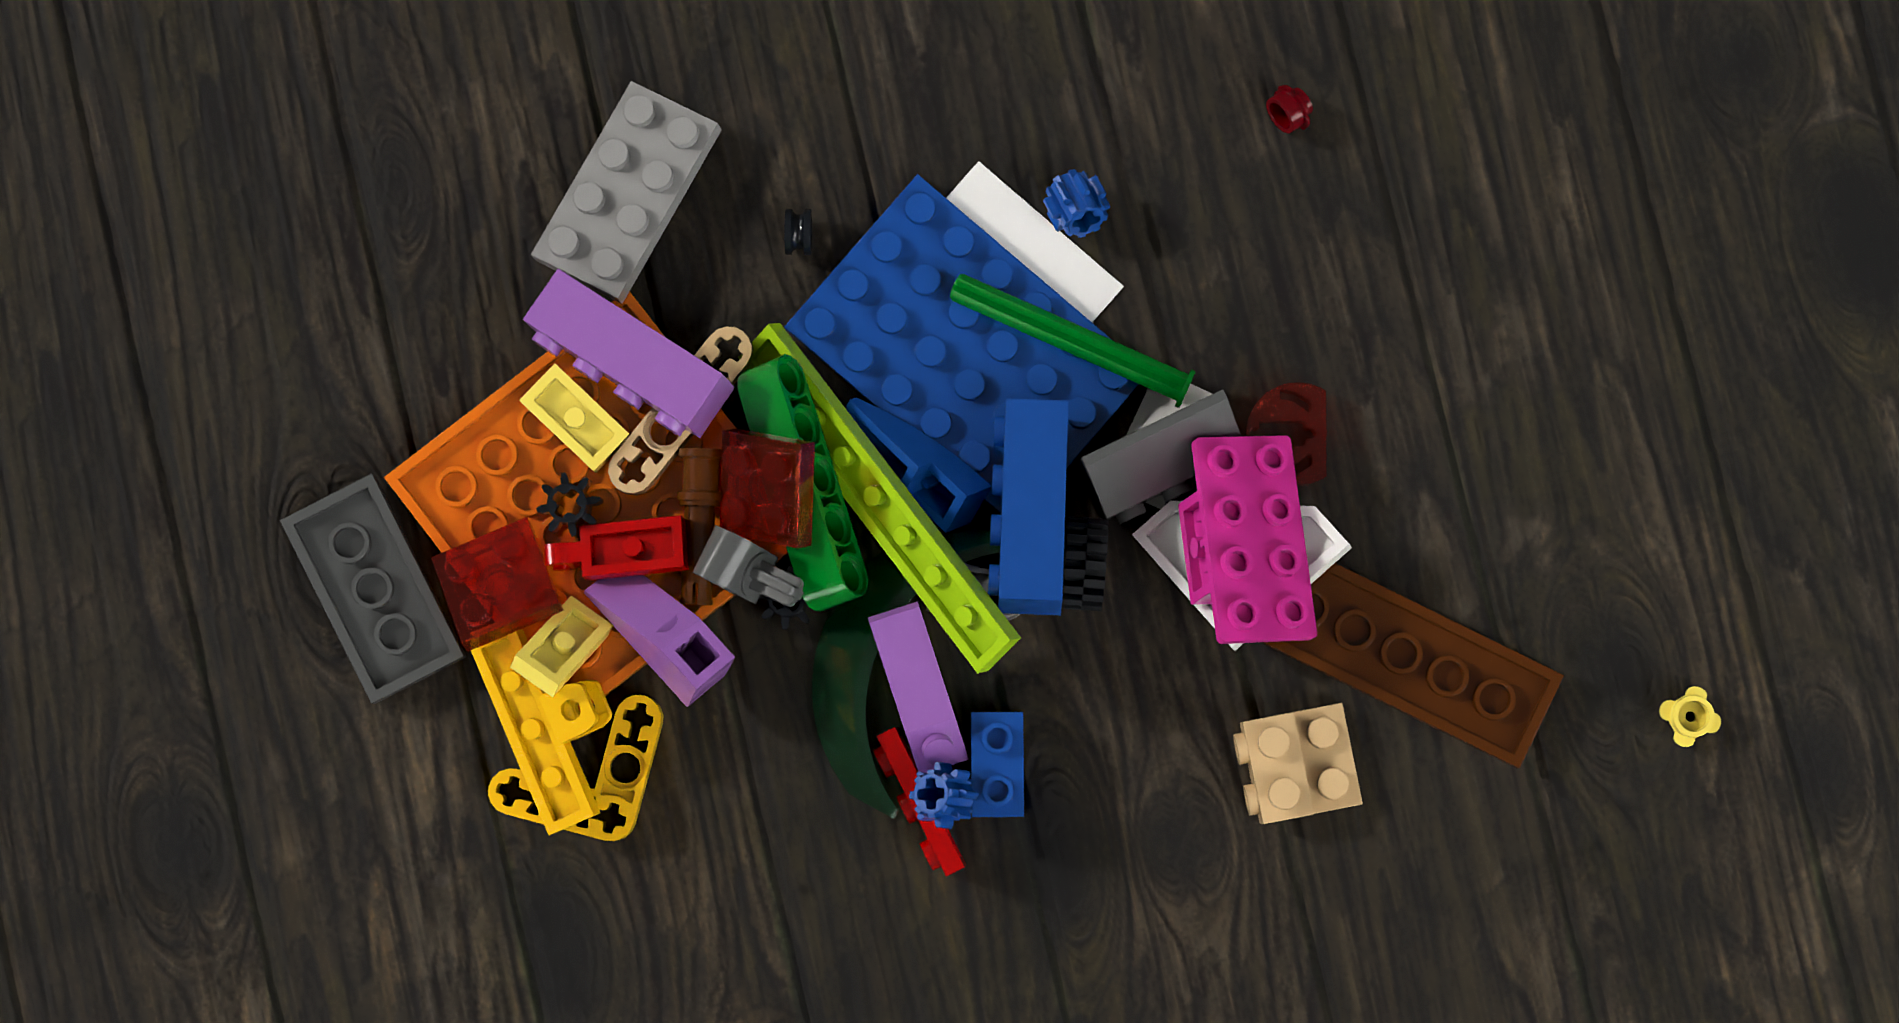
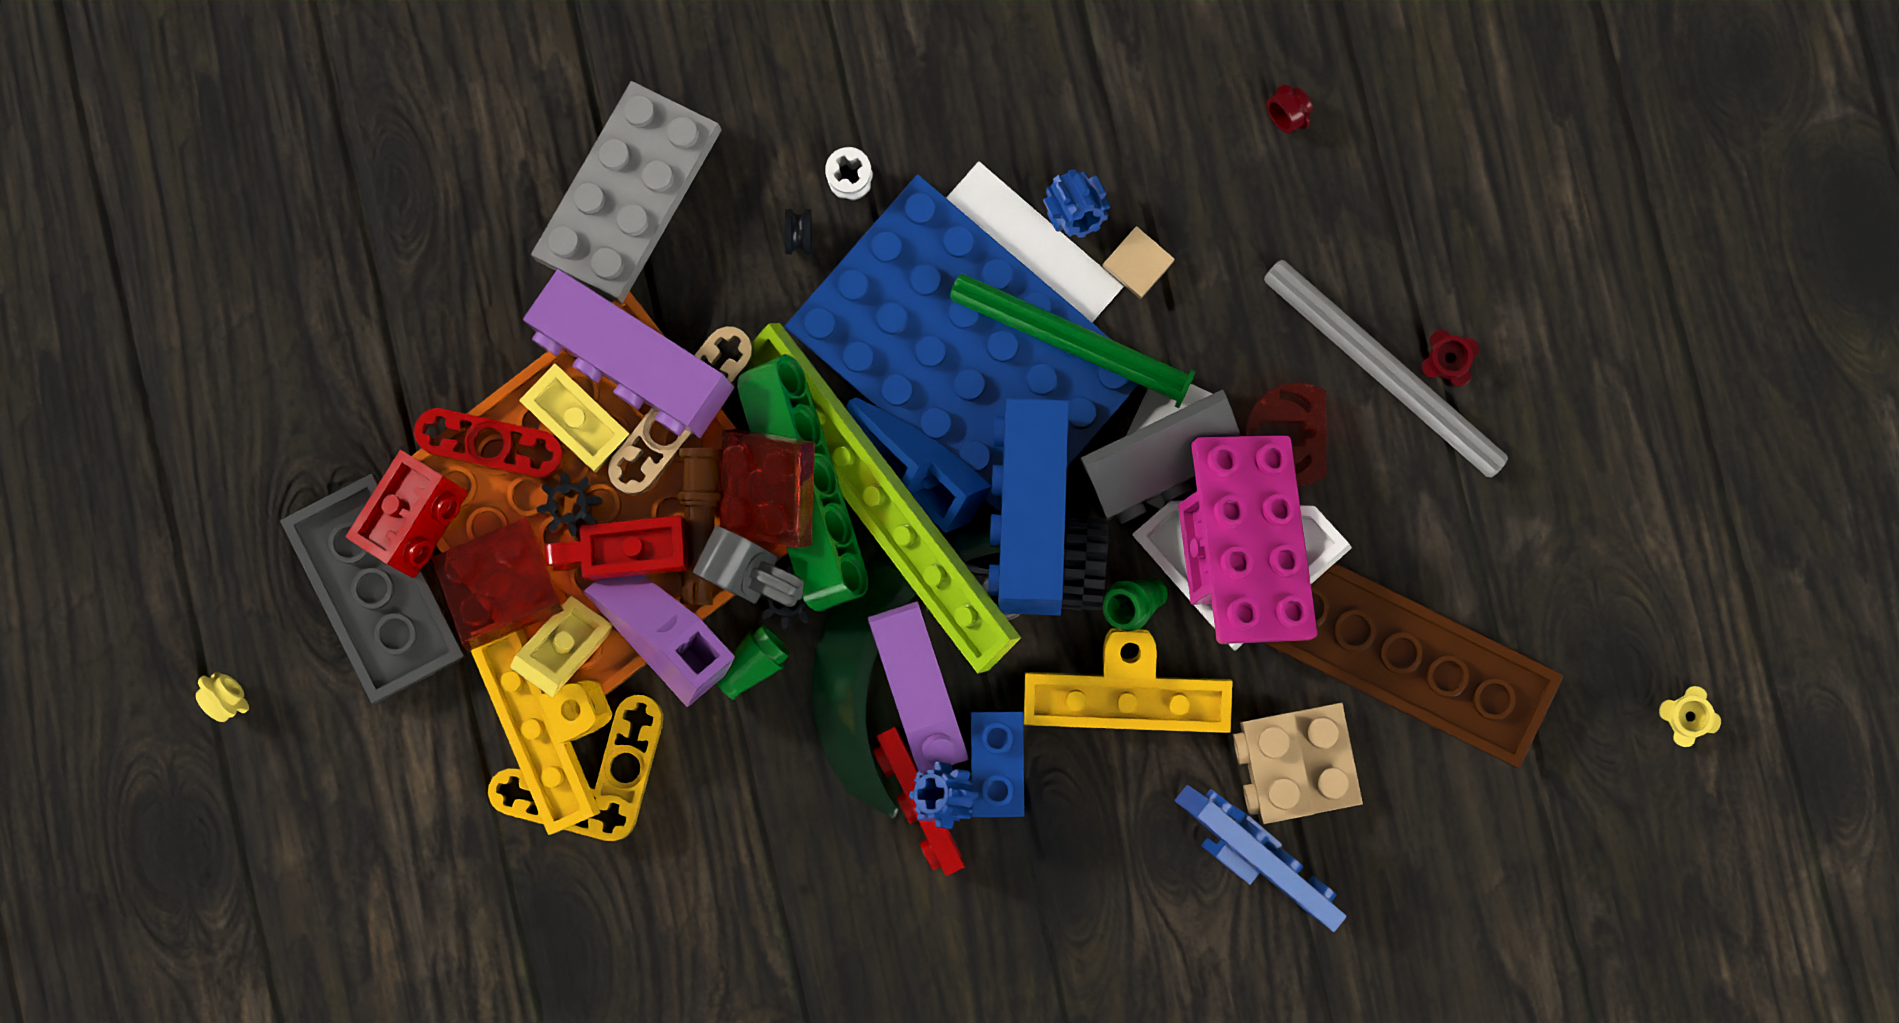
(221, 697): none -> light yellow plate
(407, 514): none -> red bracket
(455, 422): none -> red beam
(755, 660): none -> green cone
(853, 158): none -> white bush
(1128, 694): none -> yellow plate
(1133, 602): none -> green cone
(1138, 262): none -> tan tile
(1252, 850): none -> plate
(1386, 368): none -> light grey axle
(1461, 348): none -> dark red plate

